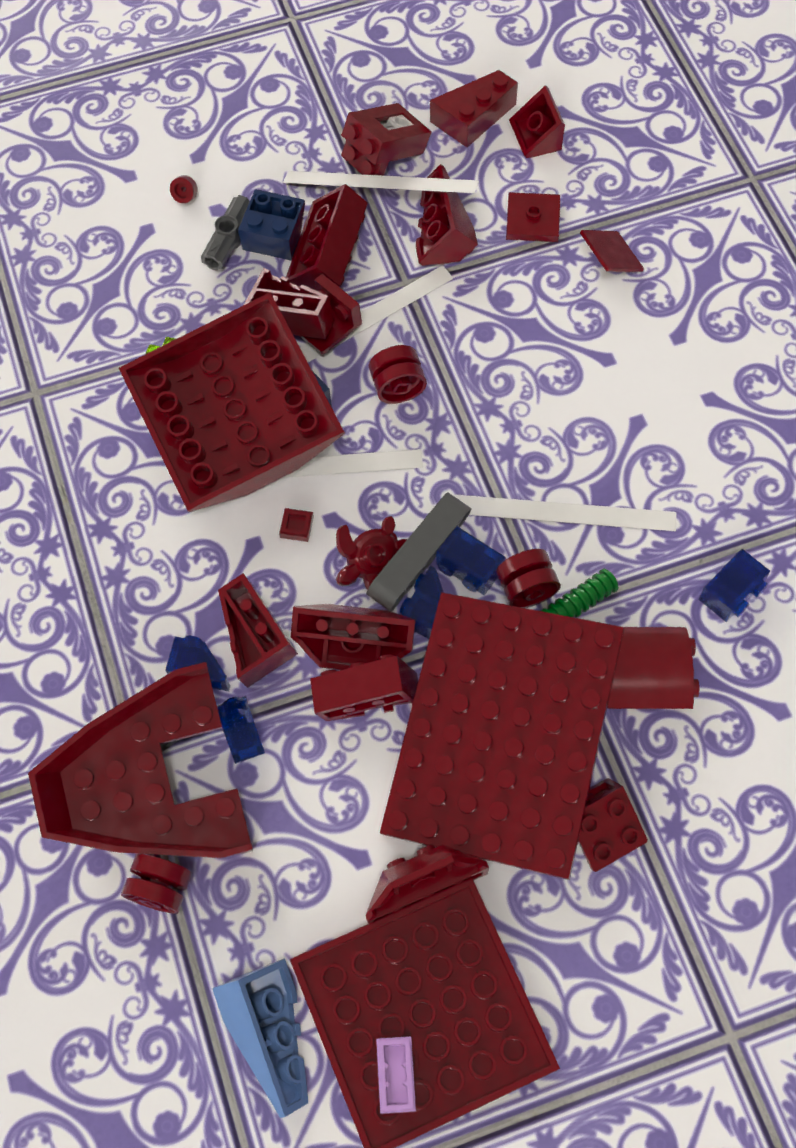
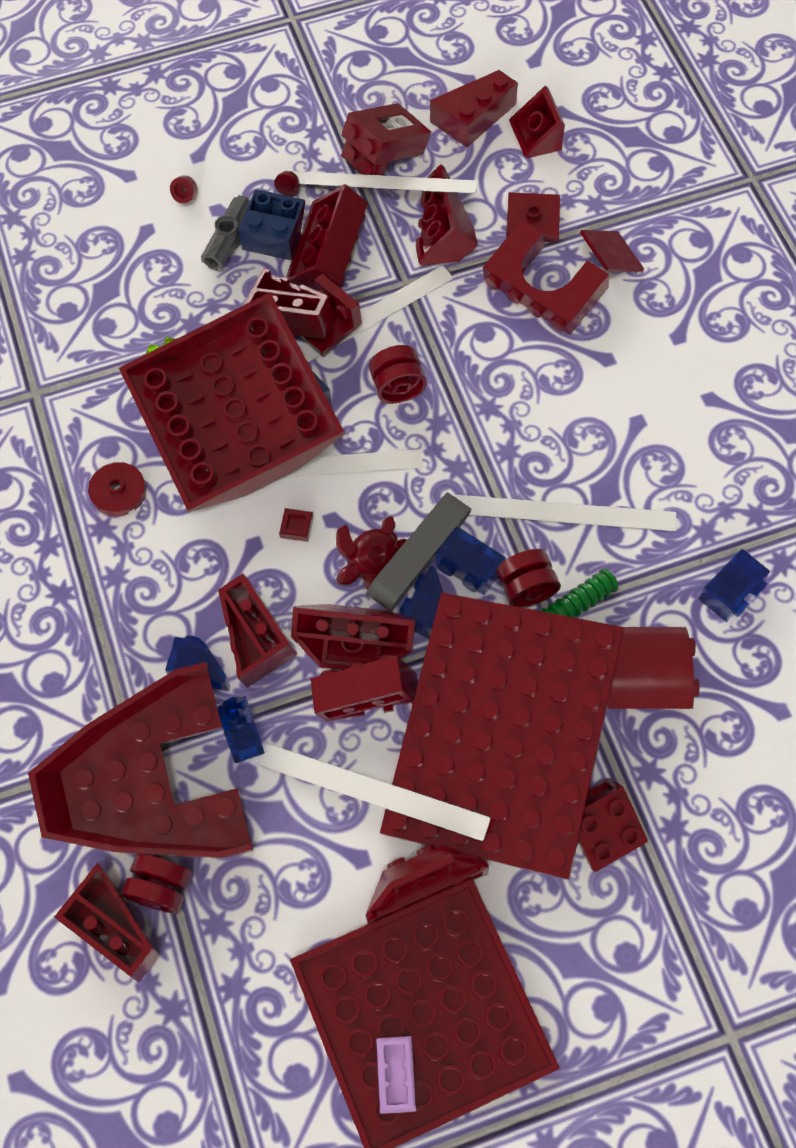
(107, 924): none -> dark red wedge
(121, 500): none -> dark red plate
(262, 1023): medium blue wedge -> none
(287, 183): none -> dark red plate
(375, 792): none -> white sticker
(561, 307): none -> dark red arch

